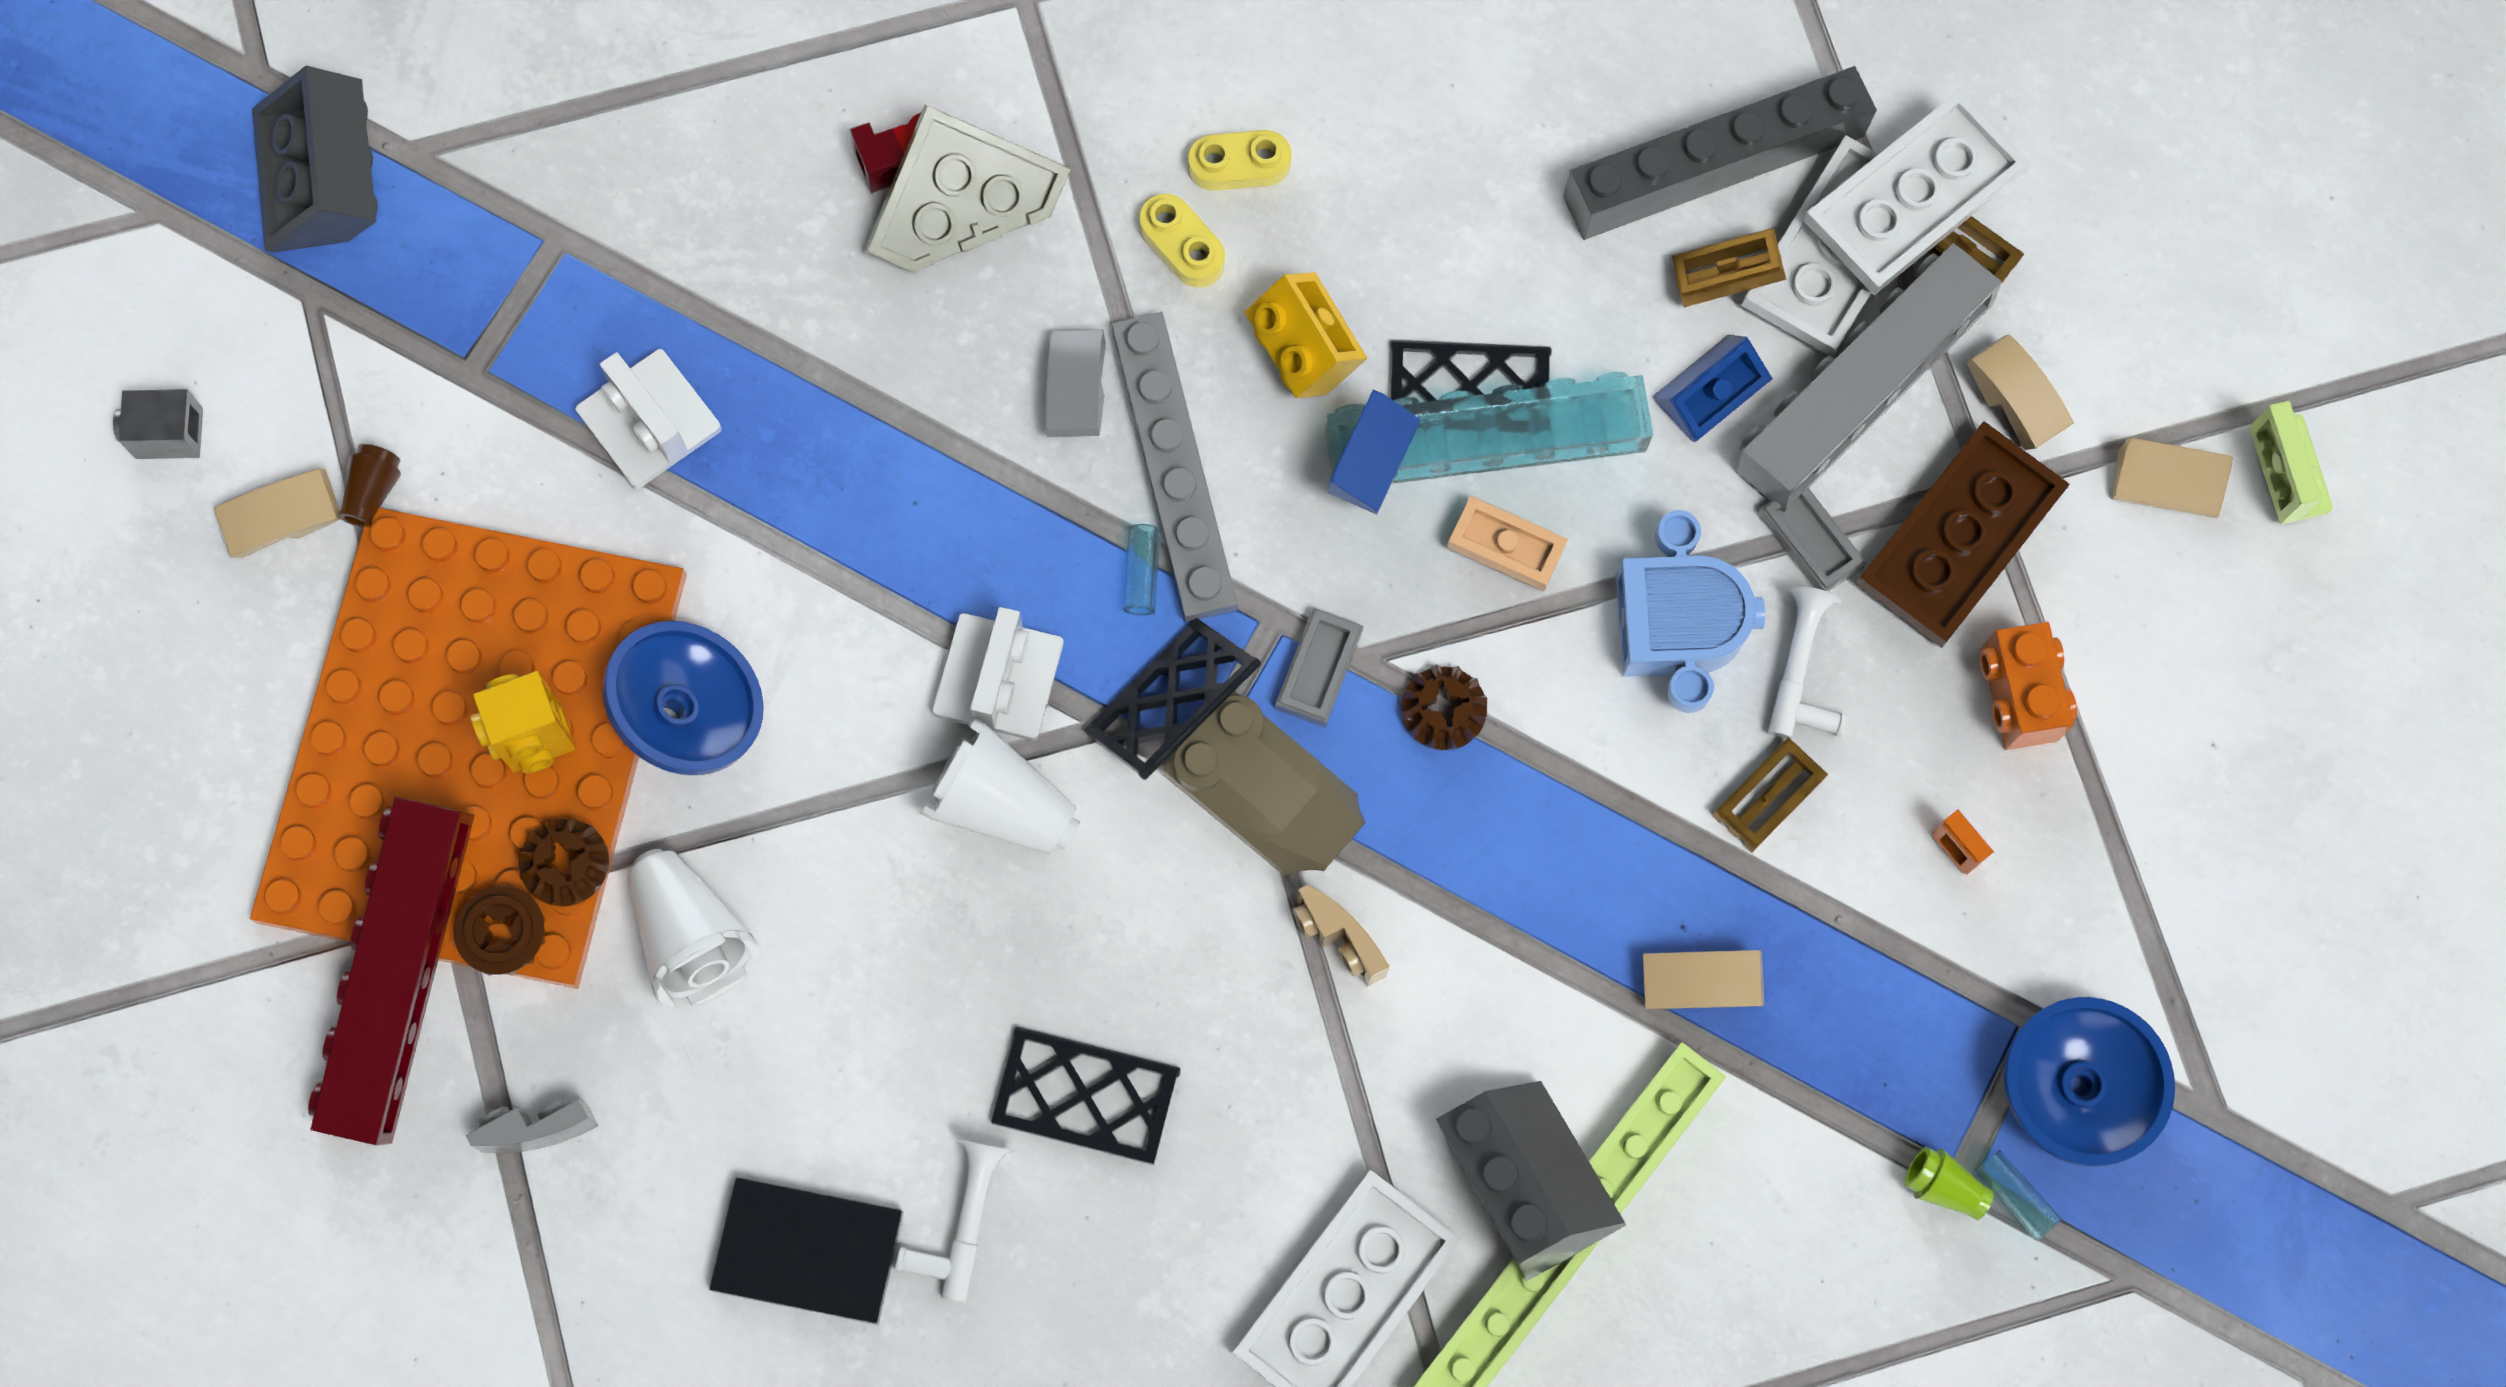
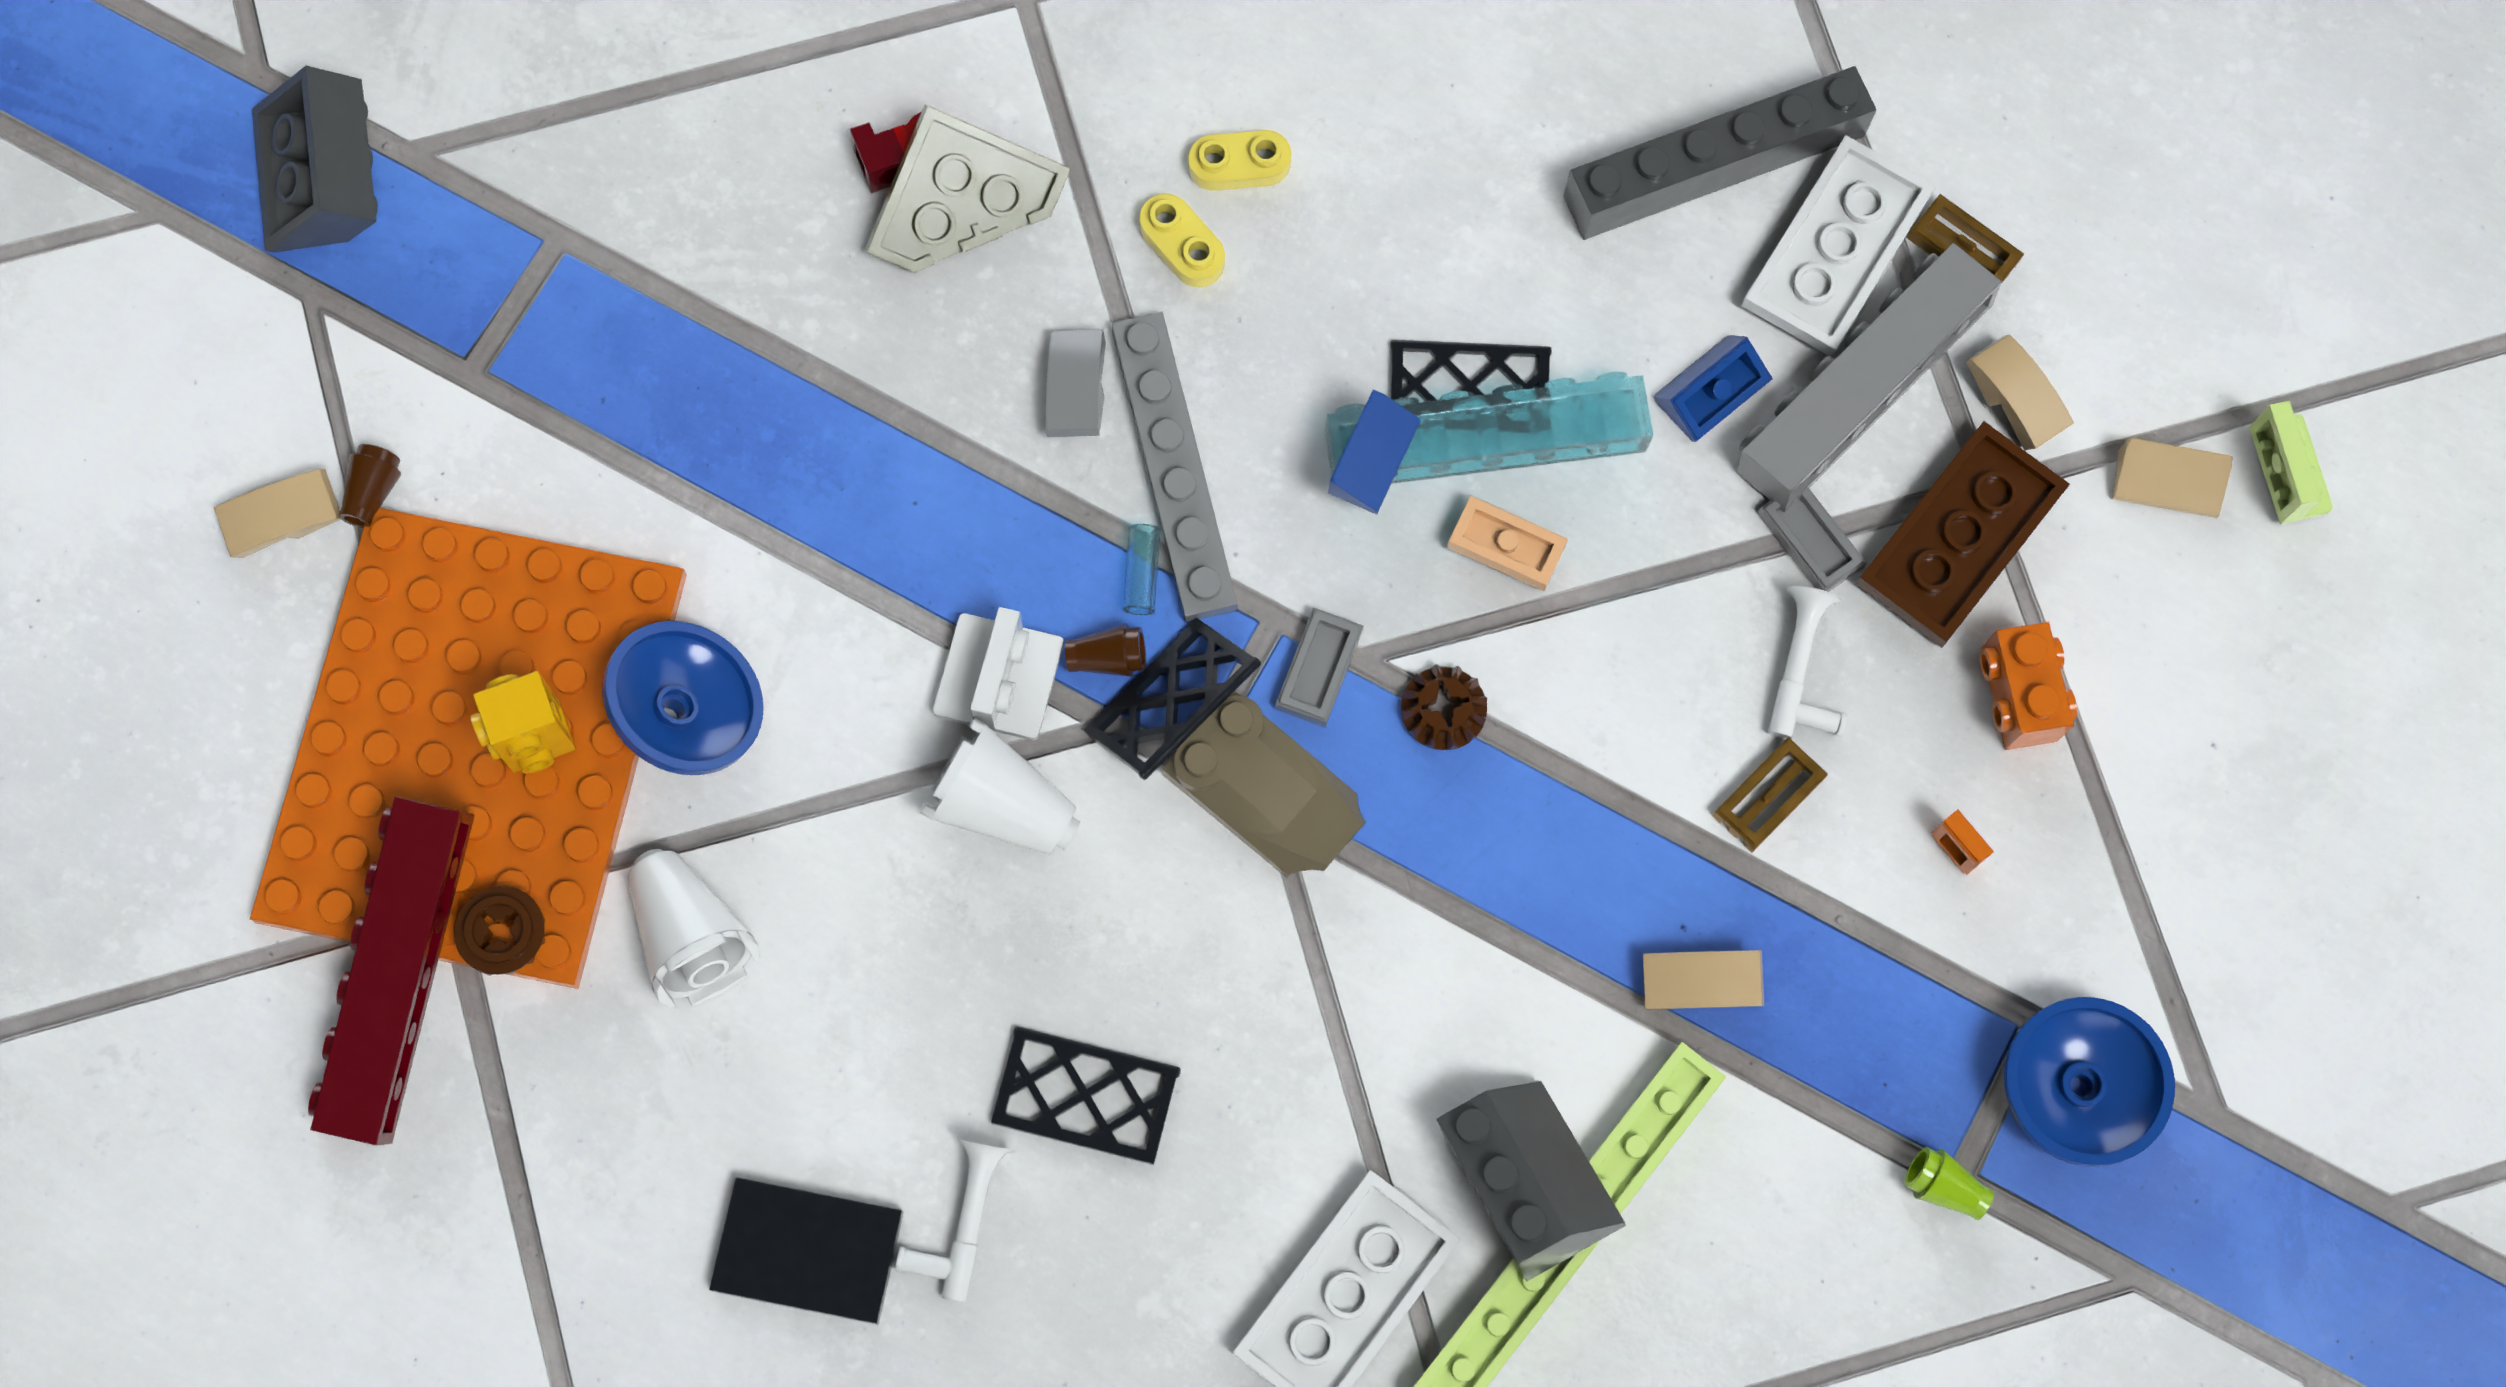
(159, 424): flat silver brick -> none
(514, 1132): light grey slope -> none
(586, 871): reddish brown gear -> none
(647, 416): white bracket -> none
(1110, 651): none -> reddish brown cone
(1305, 335): yellow brick -> none
(1330, 922): tan slope -> none
(1683, 613): light blue piece -> none
(1730, 274): pearl gold tile -> none
(1916, 192): white plate -> none
(2018, 1195): clear light blue axle -> none

